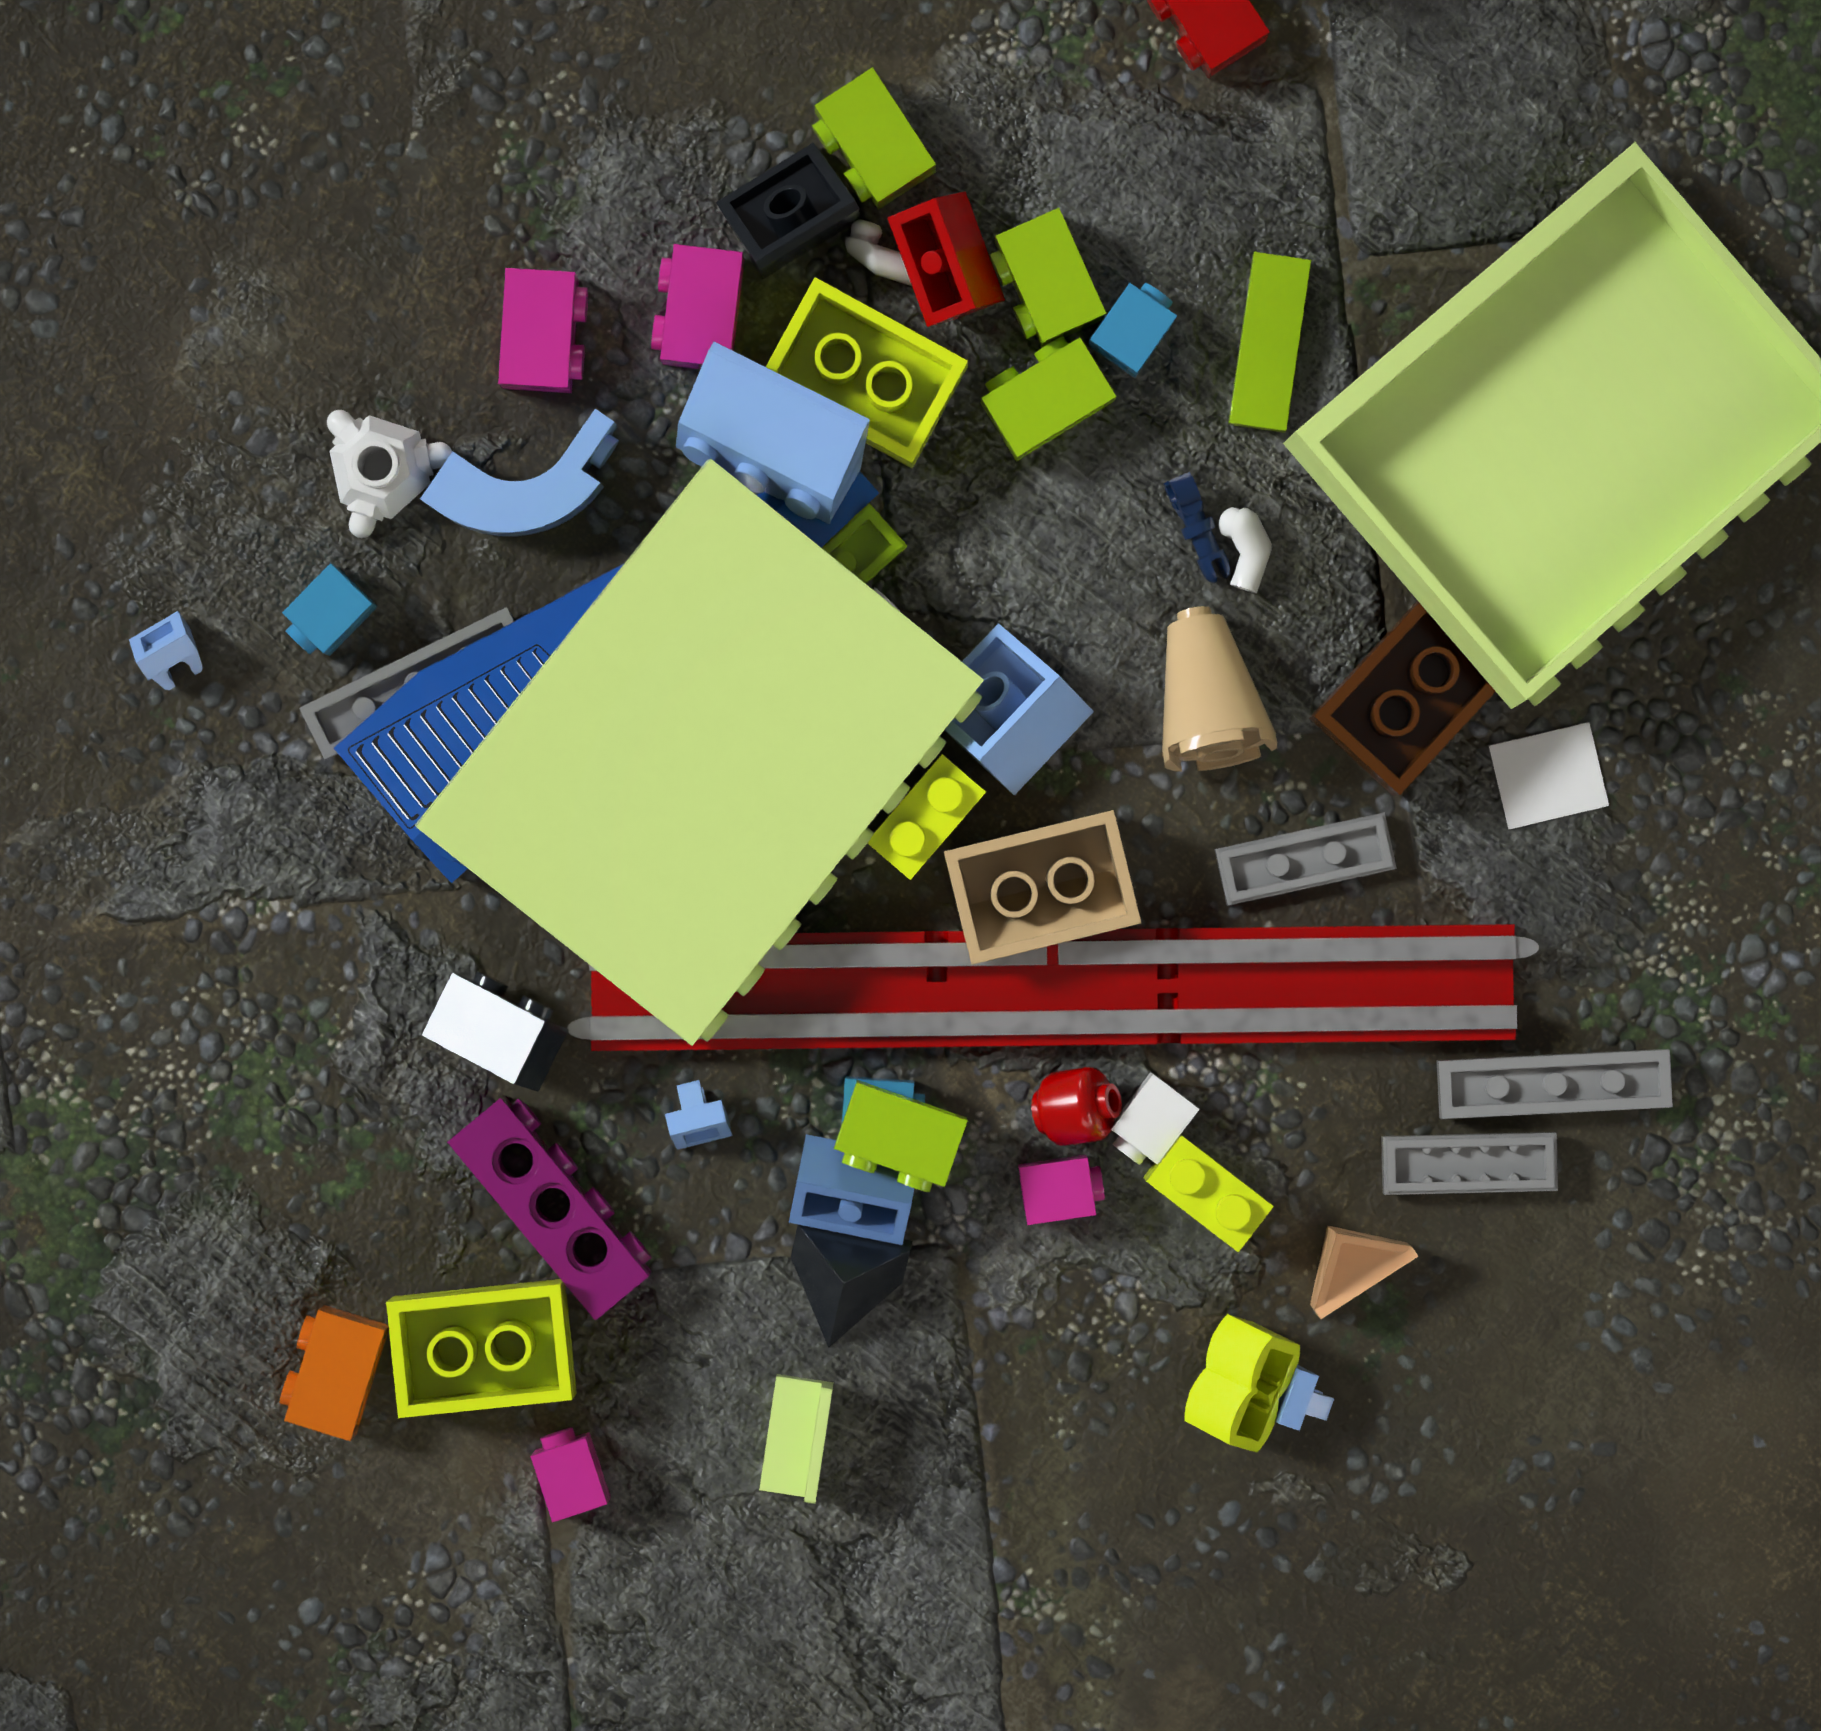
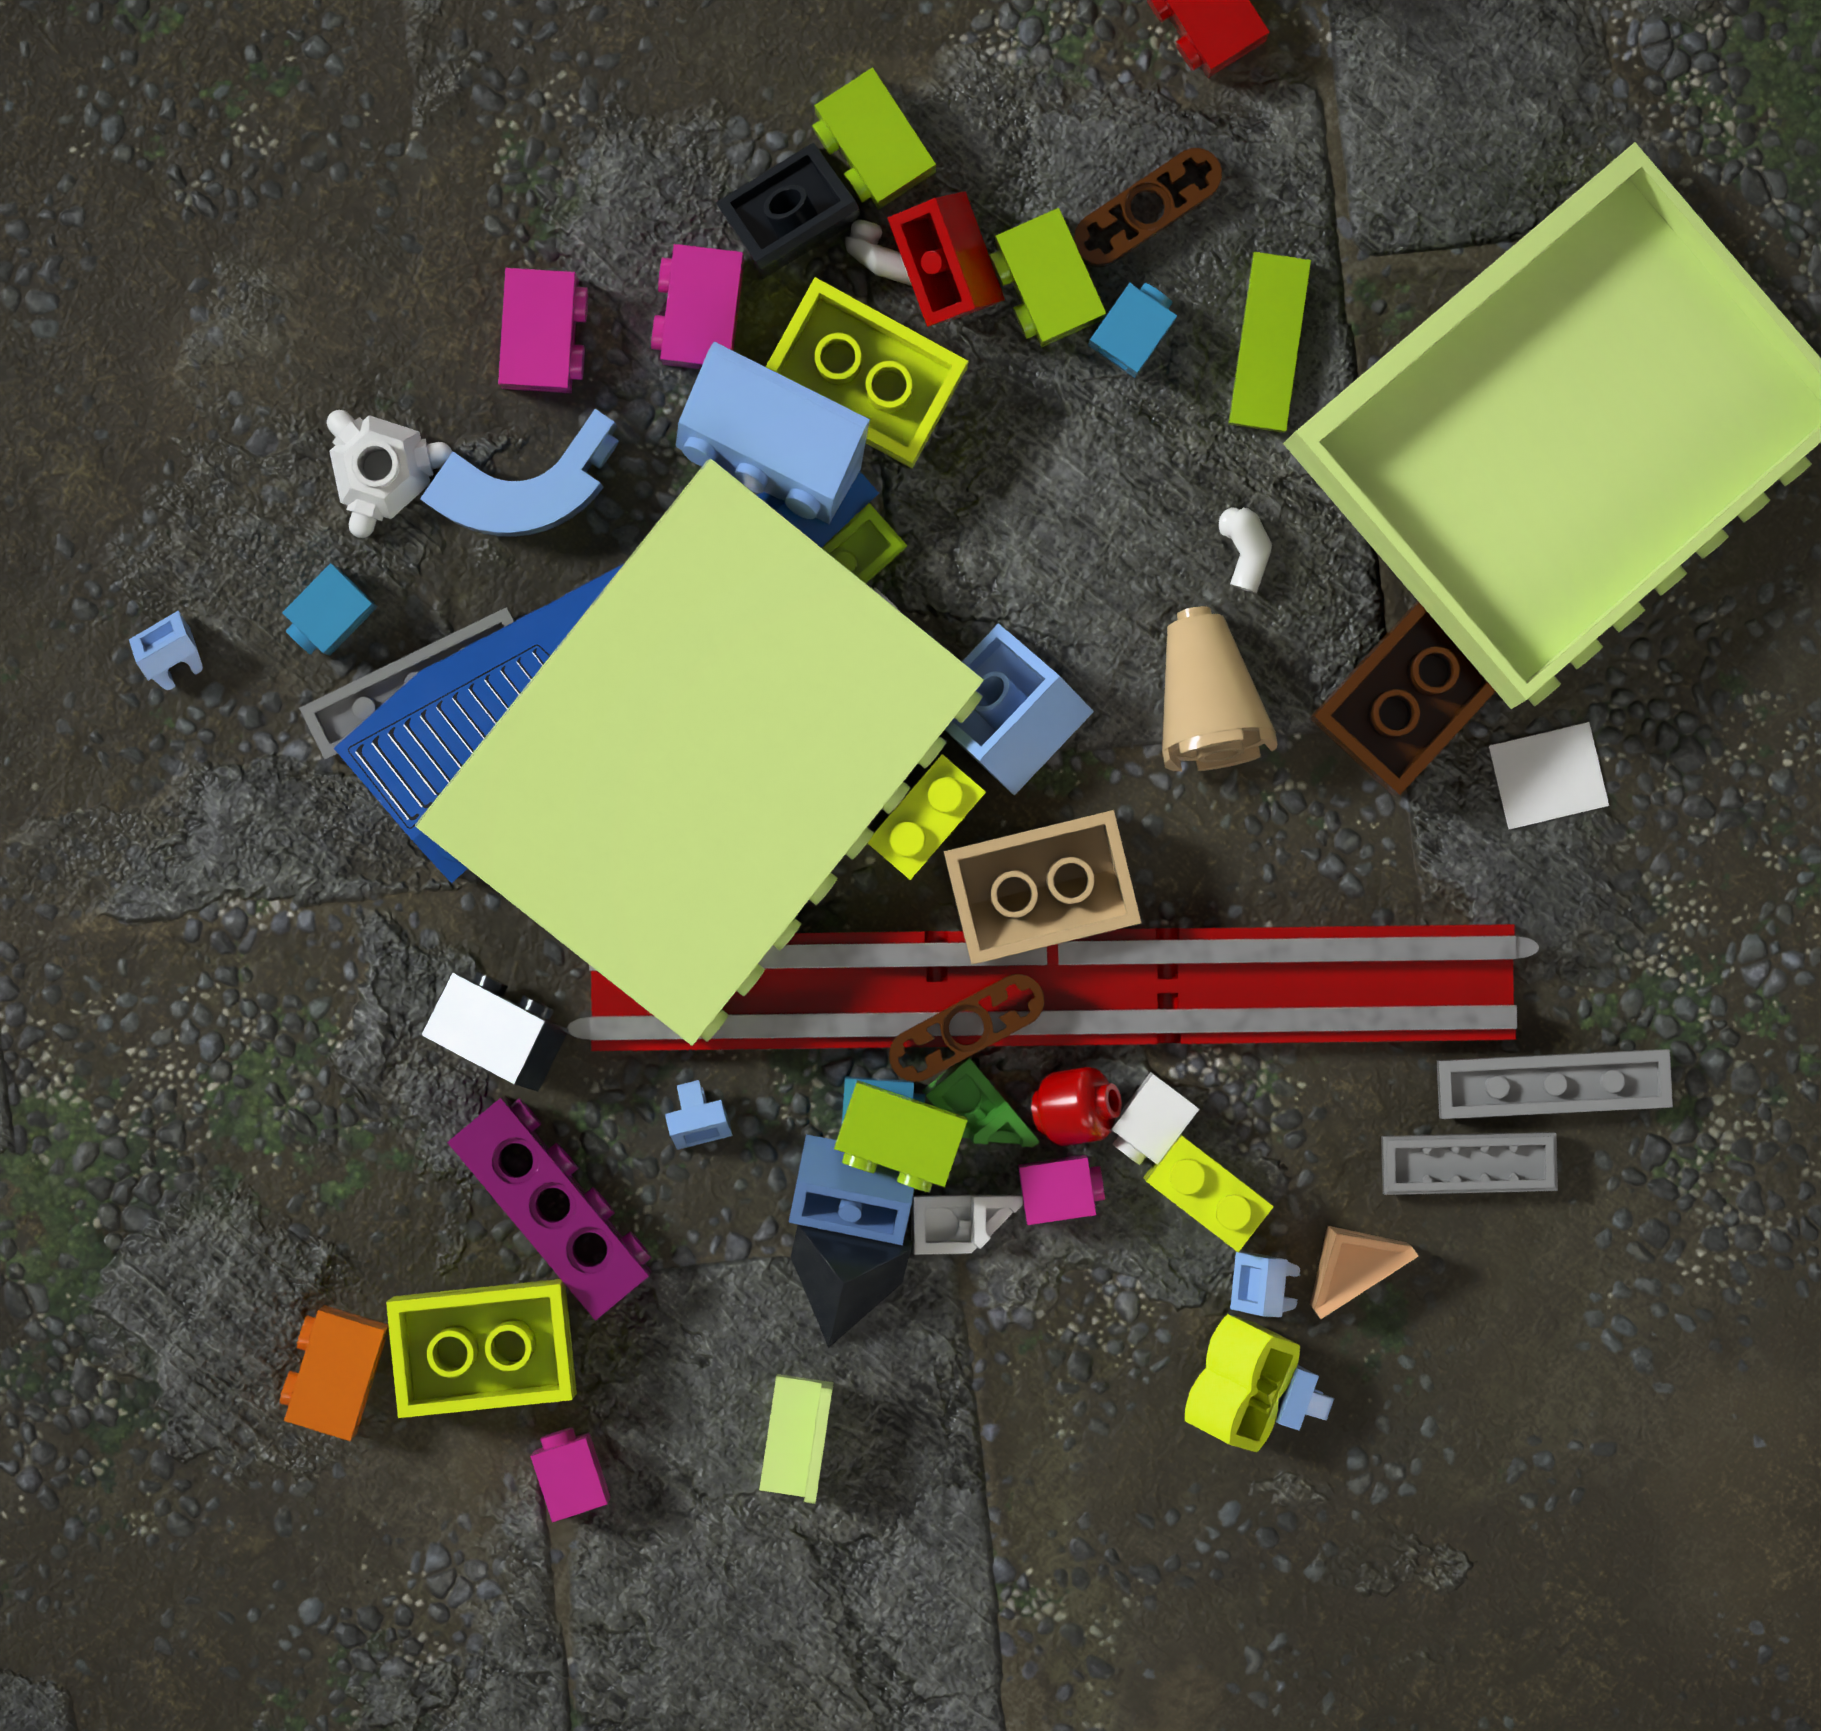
(922, 1036): none -> reddish brown beam
(957, 1221): none -> white slope
(970, 1094): none -> bright green slope
(1046, 397): lime brick -> none
(1188, 505): dark blue piece -> none
(1190, 195): none -> reddish brown beam
(1260, 1284): none -> light blue tile
(1305, 858): light grey tile -> none

